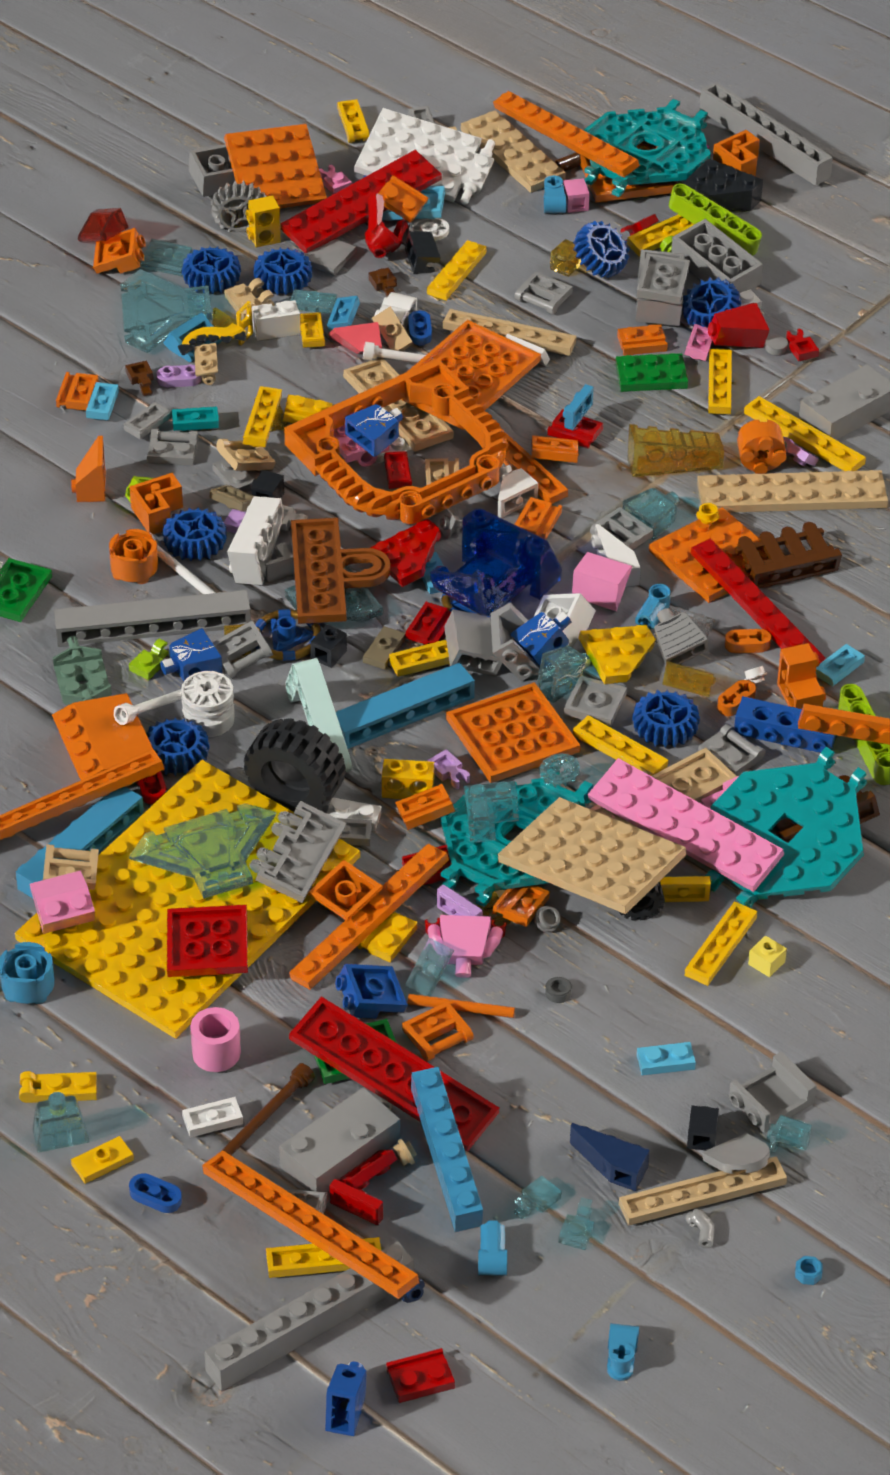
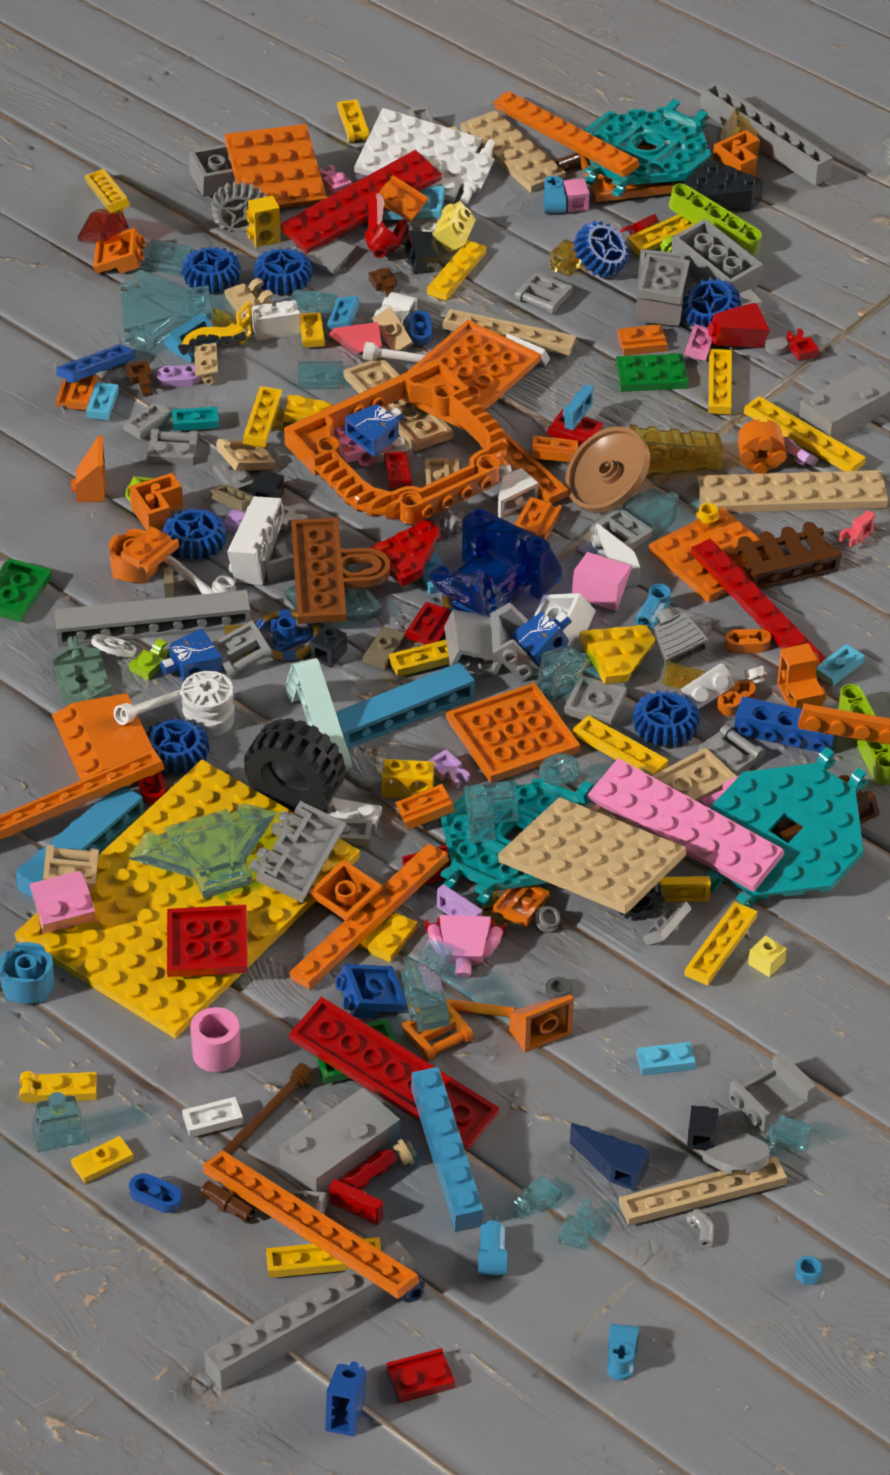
(95, 363): none -> blue plate
(107, 191): none -> yellow plate
(114, 645): none -> white wheel
(149, 549): none -> orange plate
(170, 582): none -> dark tan plate
(223, 584): none -> white plate
(227, 1201): none -> reddish brown pin
(320, 375): none -> clear light blue plate
(424, 995): none -> clear light blue slope
(454, 226): none -> light yellow brick
(542, 1022): none -> orange slope
(607, 469): none -> medium nougat dish
(666, 923): none -> light grey plate
(709, 685): none -> white plate
(731, 127): none -> clear yellow piece
(861, 528): none -> coral plate

